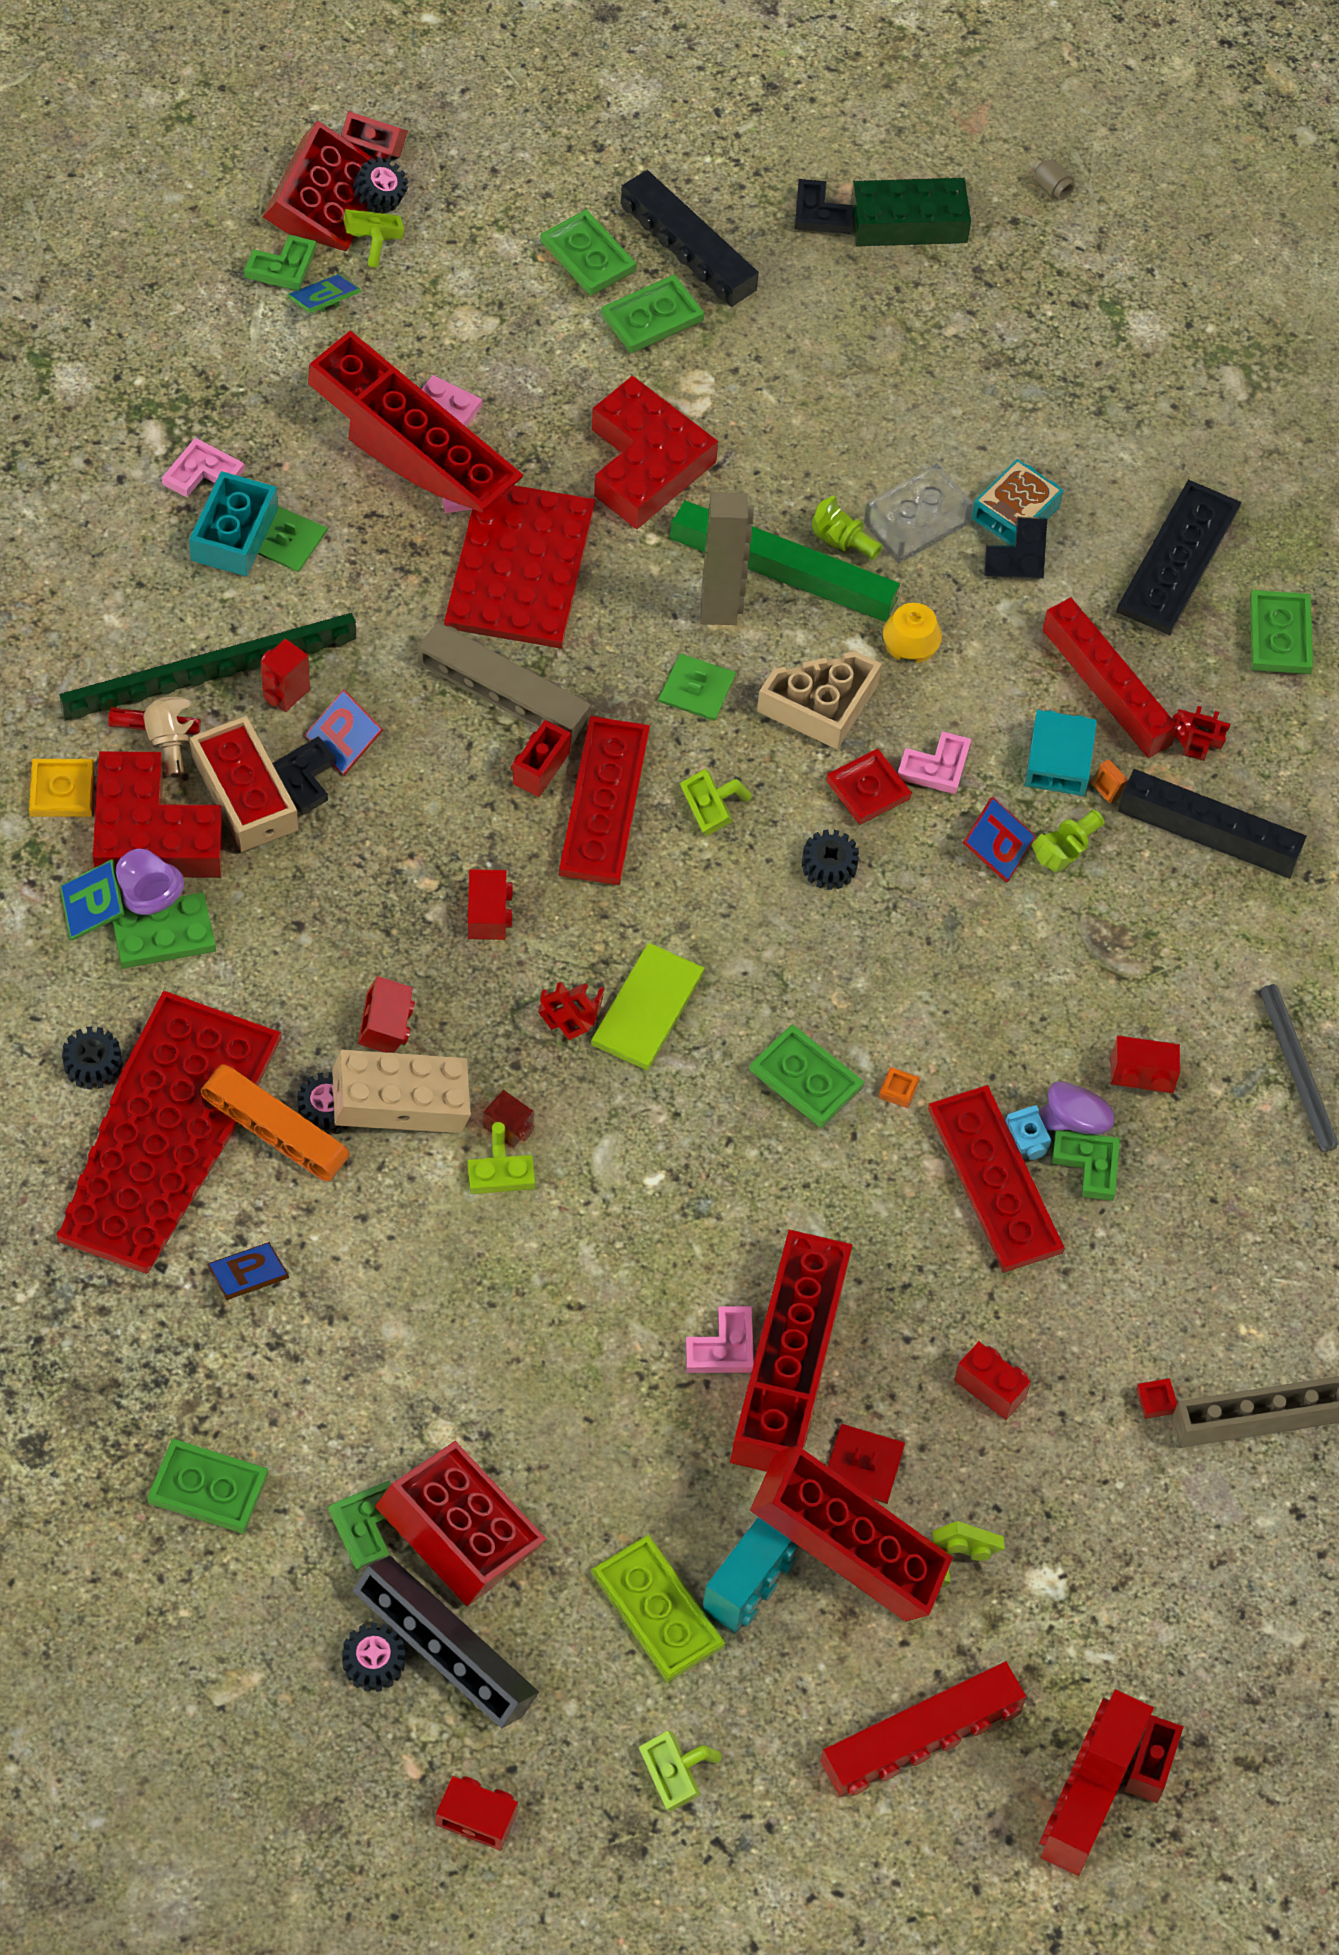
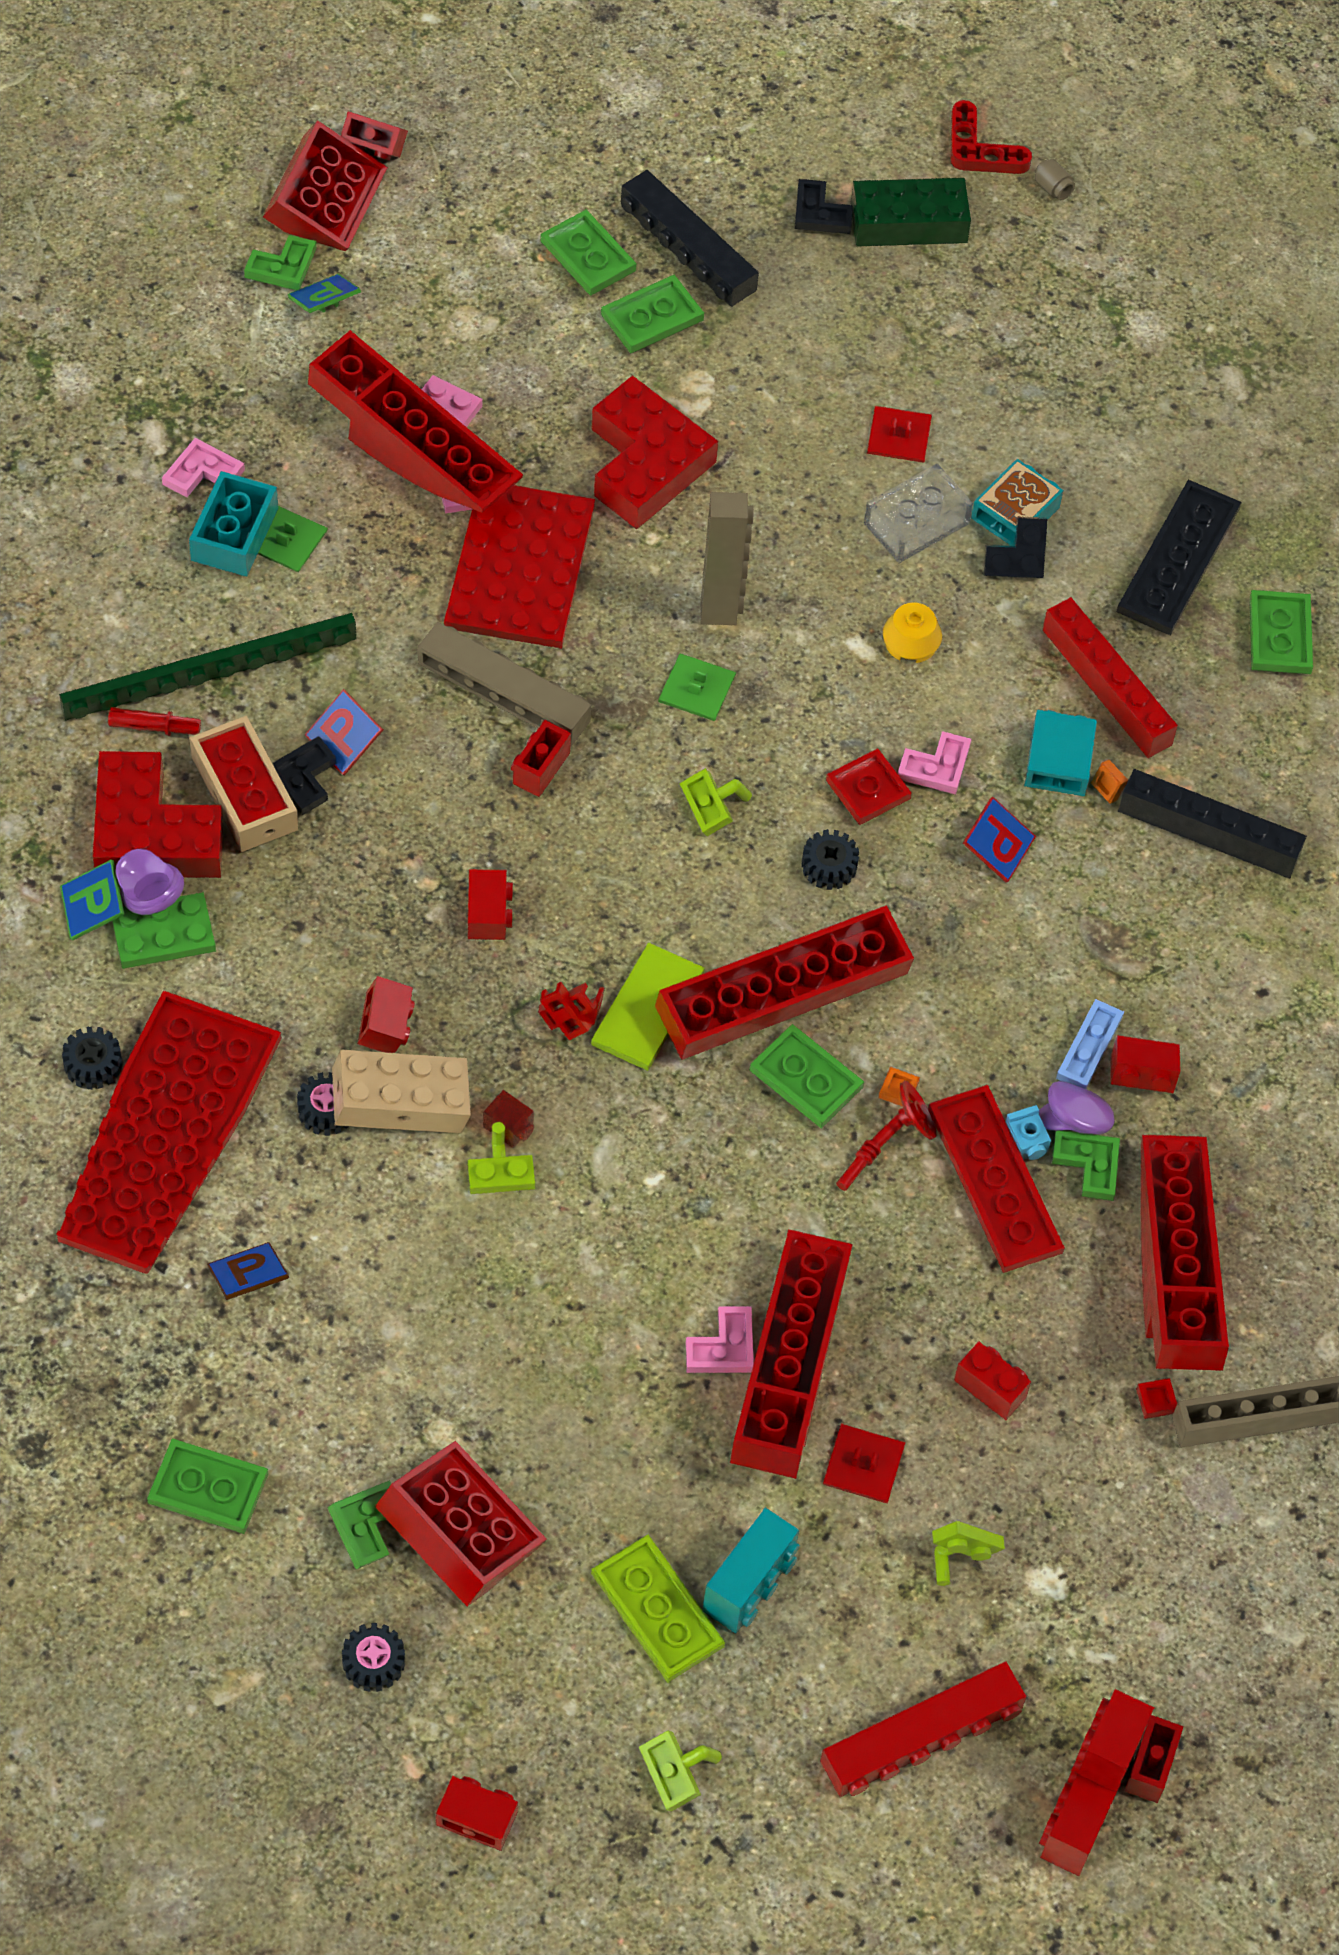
(62, 788): yellow tile -> none
(167, 732): tan piece -> none
(275, 1123): orange beam -> none
(285, 675): red brick -> none
(376, 225): lime plate -> none
(380, 185): black wheel -> none
(445, 1641): black brick -> none
(604, 800): red plate -> none
(783, 982): none -> red brick
(798, 566): green tile -> none
(821, 695): tan brick -> none
(840, 530): lime piece -> none
(851, 1533): red brick -> none
(899, 434): none -> red piece
(912, 1113): none -> red dish
(971, 148): none -> red beam
(1064, 846): lime piece -> none
(1090, 1044): none -> light blue plate
(1181, 1255): none -> red slope
(1190, 735): red piece -> none
(1299, 1068): dark grey axle -> none

